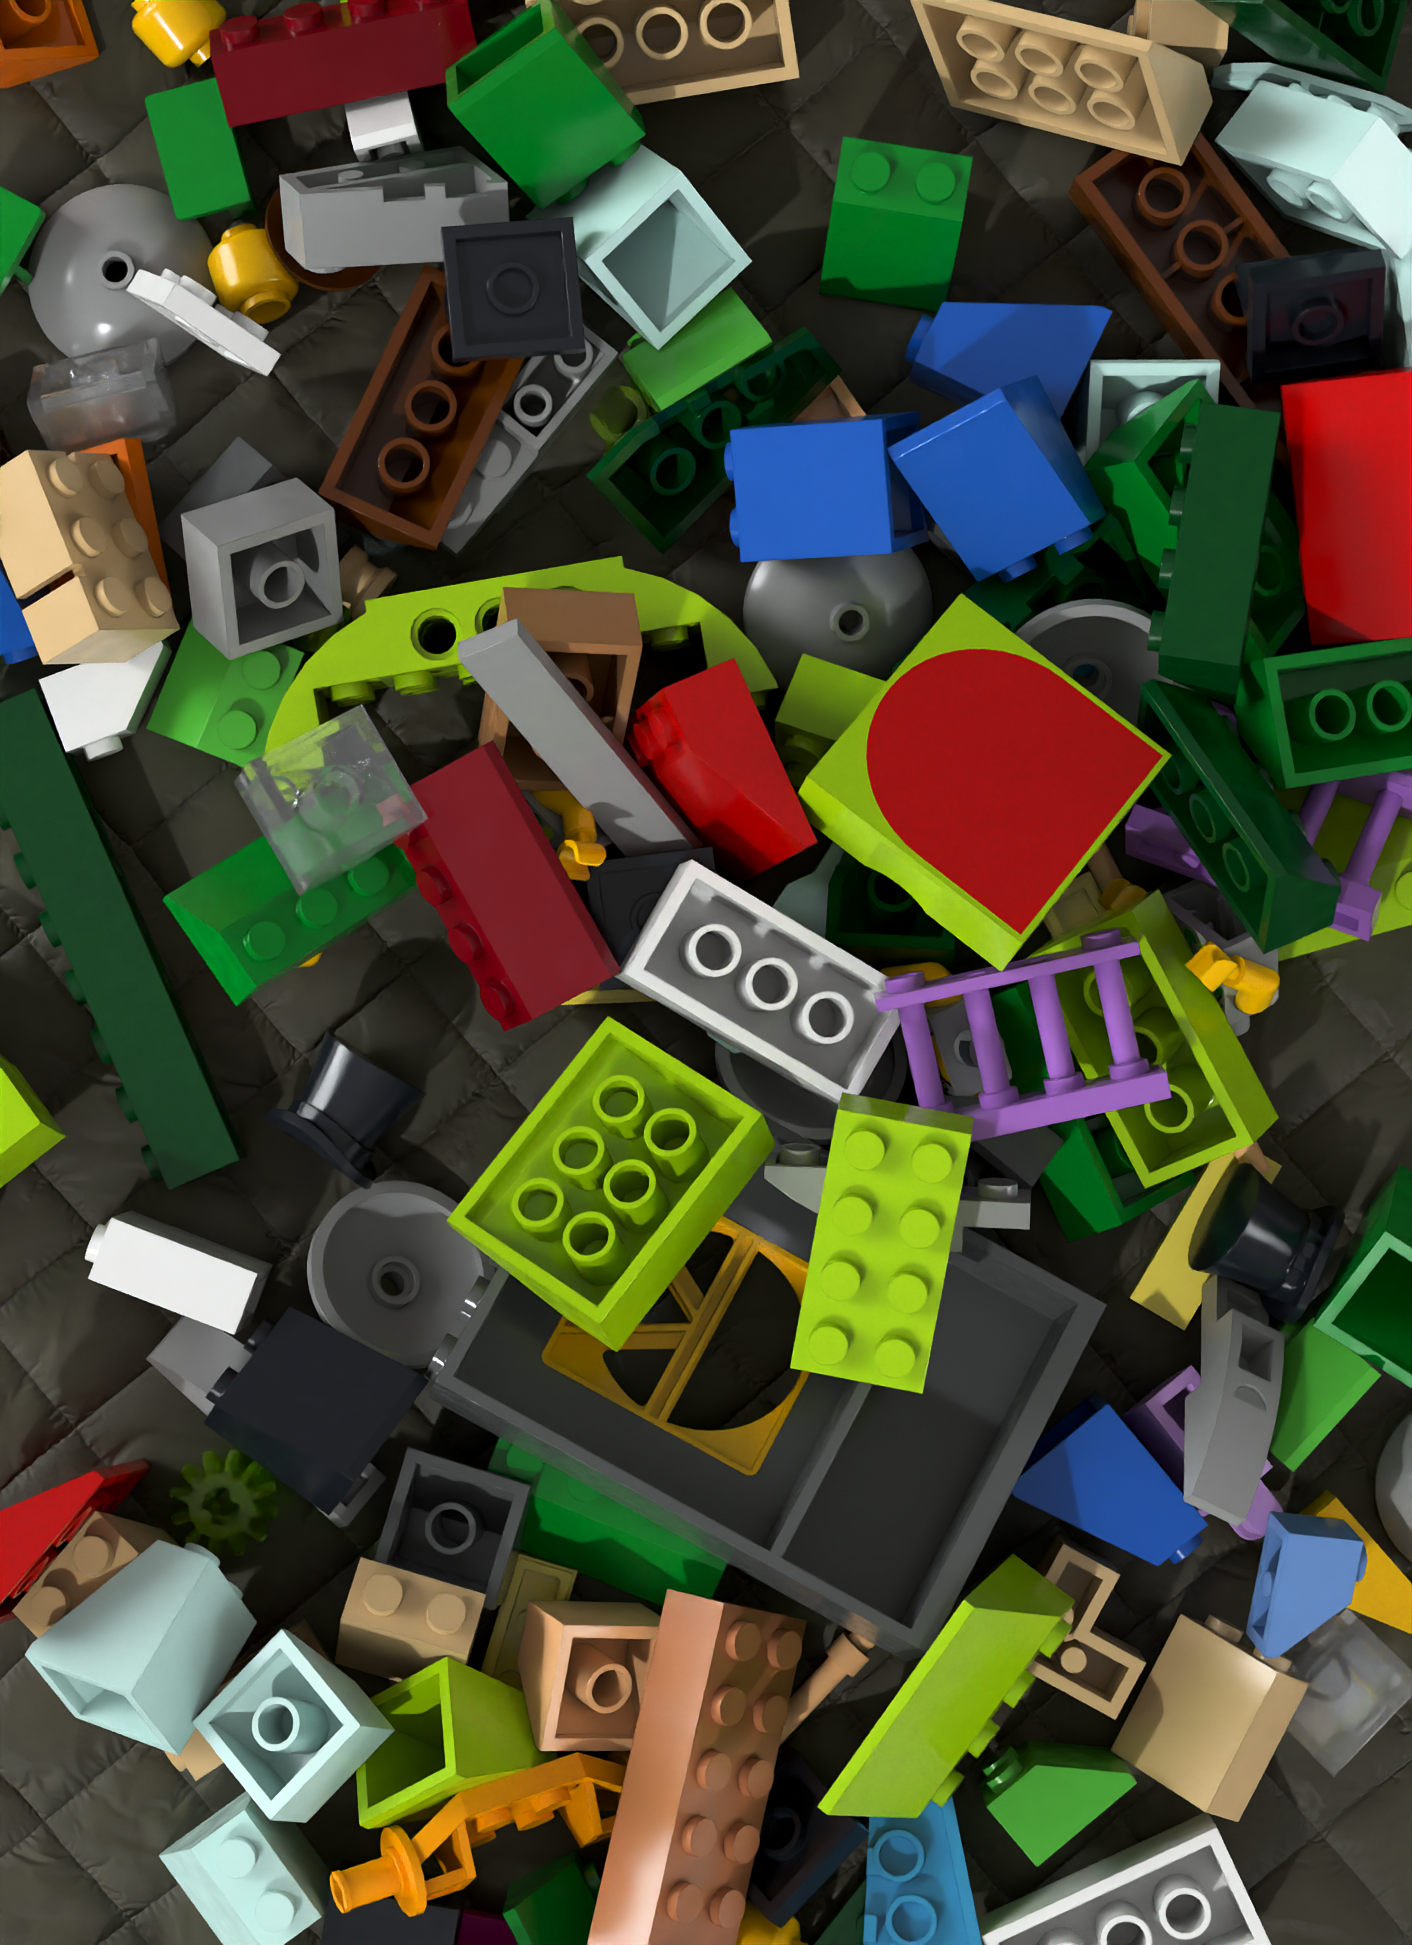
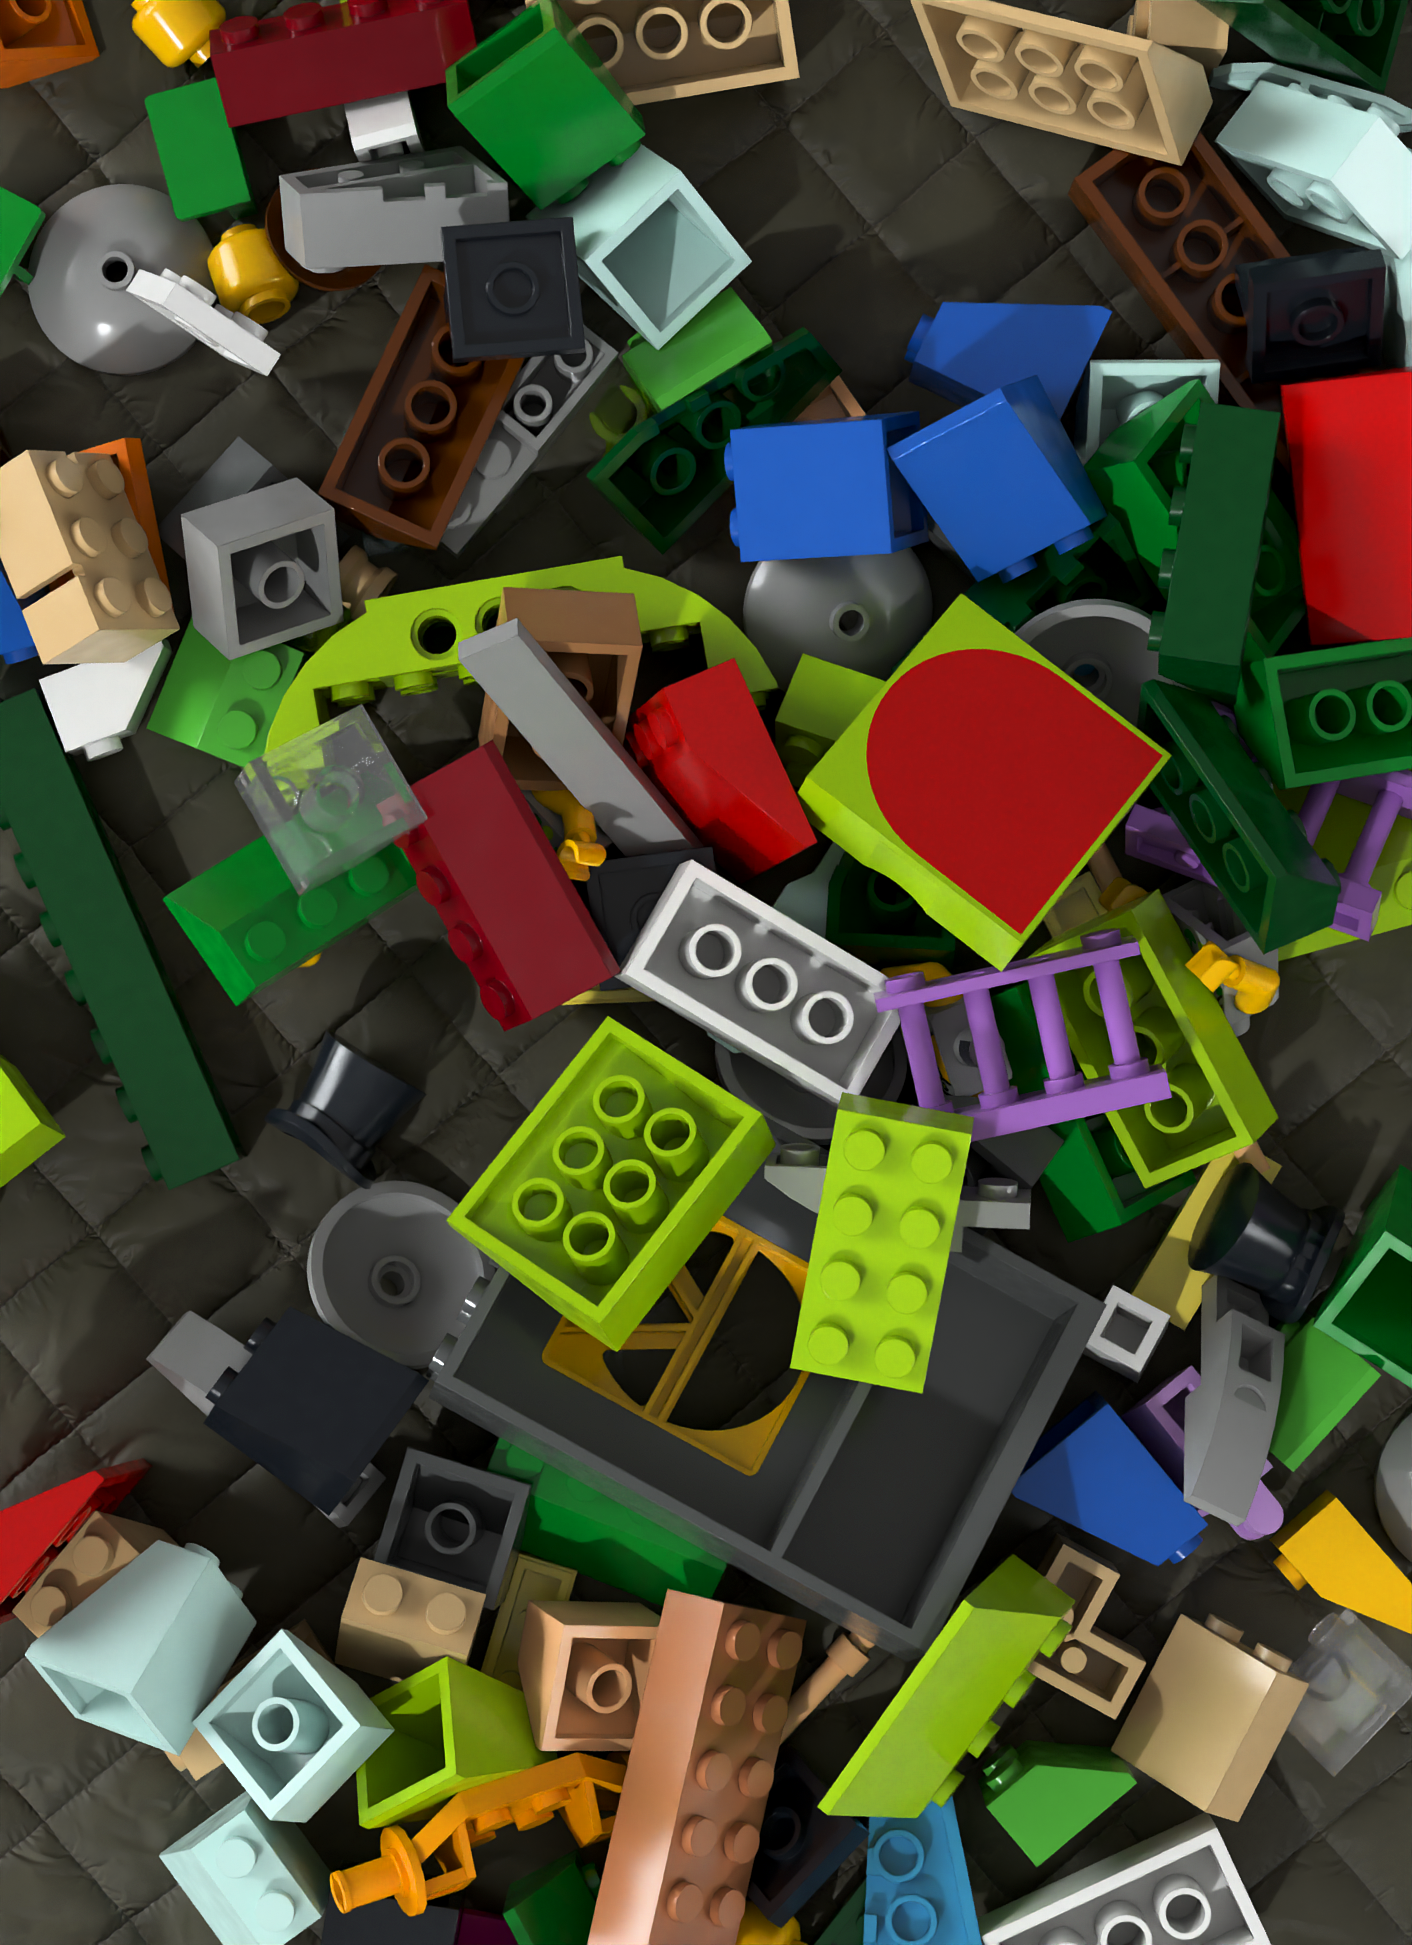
(103, 397): clear slope -> none
(177, 1270): white brick -> none
(206, 1513): clear neon green gear -> none
(894, 224): green slope -> none
(1126, 1334): none -> white brick
(1302, 1578): medium blue slope -> none

